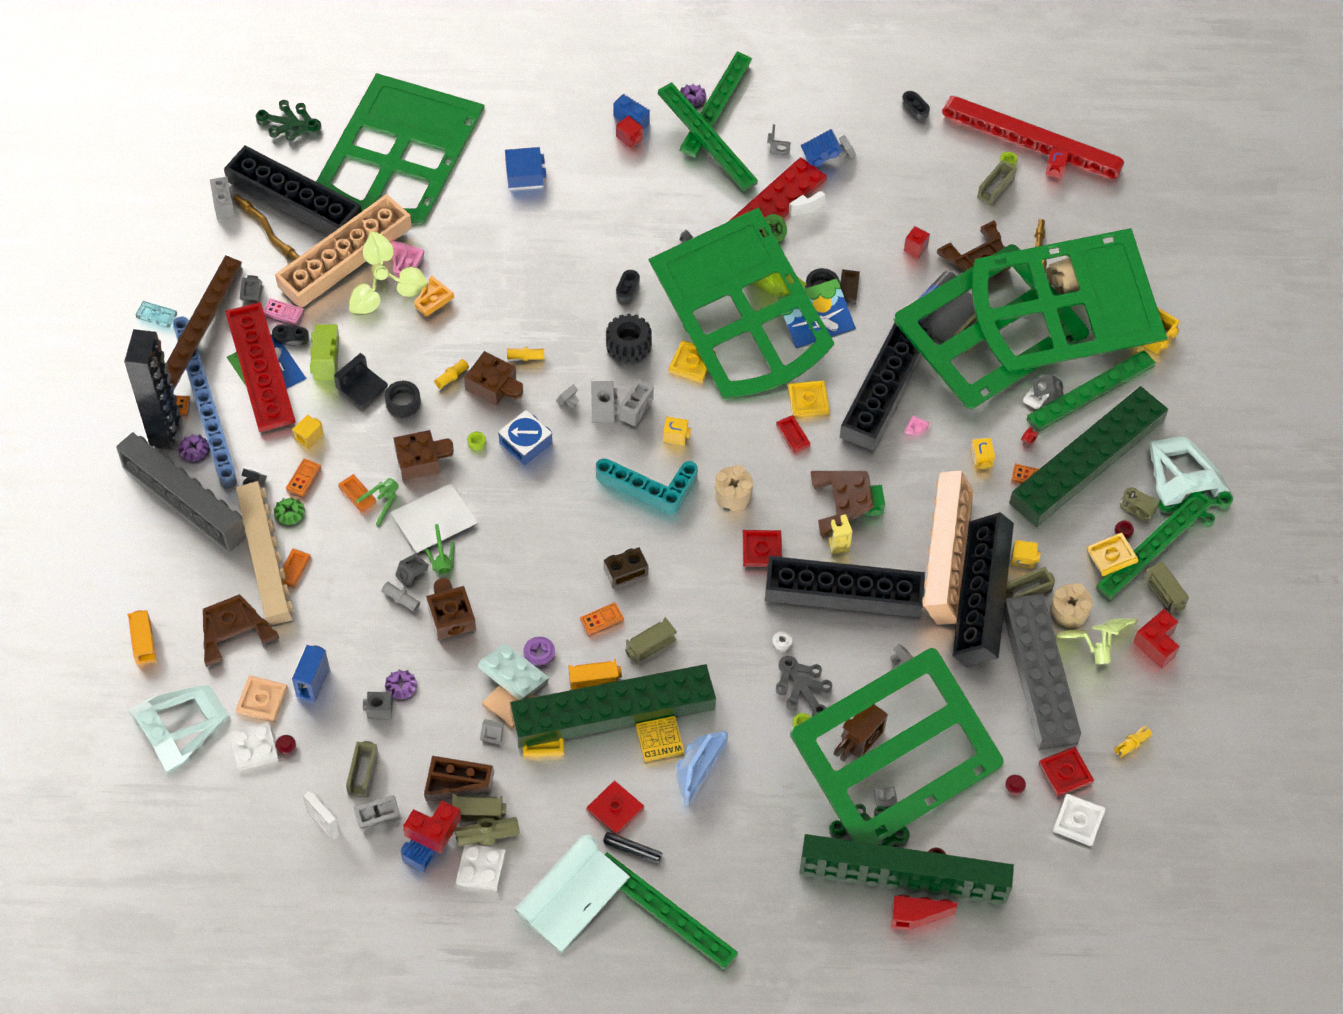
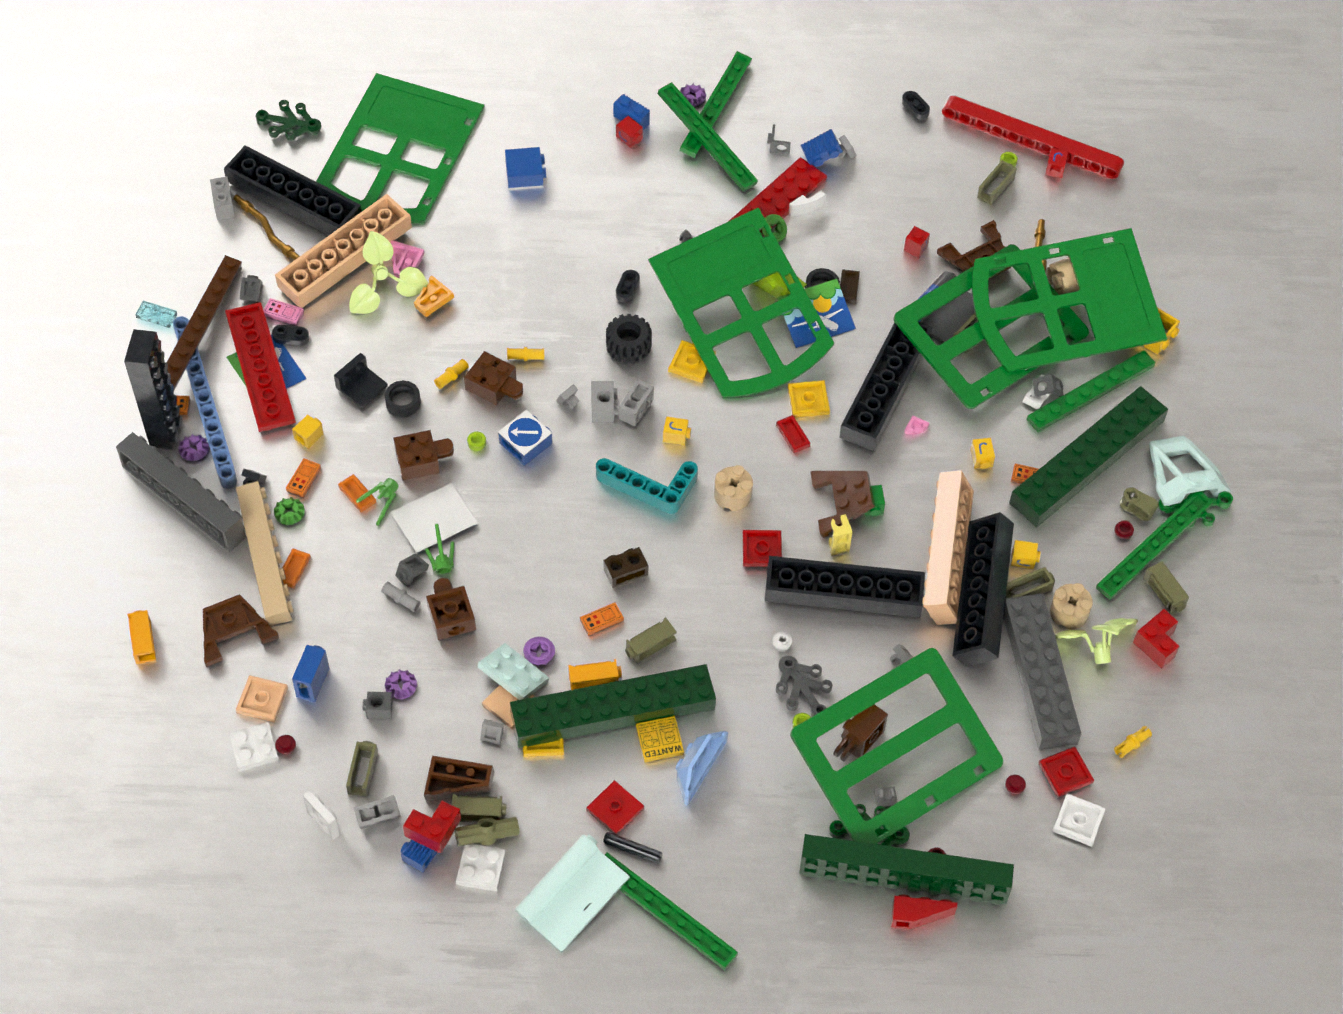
(161, 740): light aqua windscreen -> none
(324, 352): lime wedge -> none
(1029, 436): red bush -> none
(1112, 554): yellow tile -> none

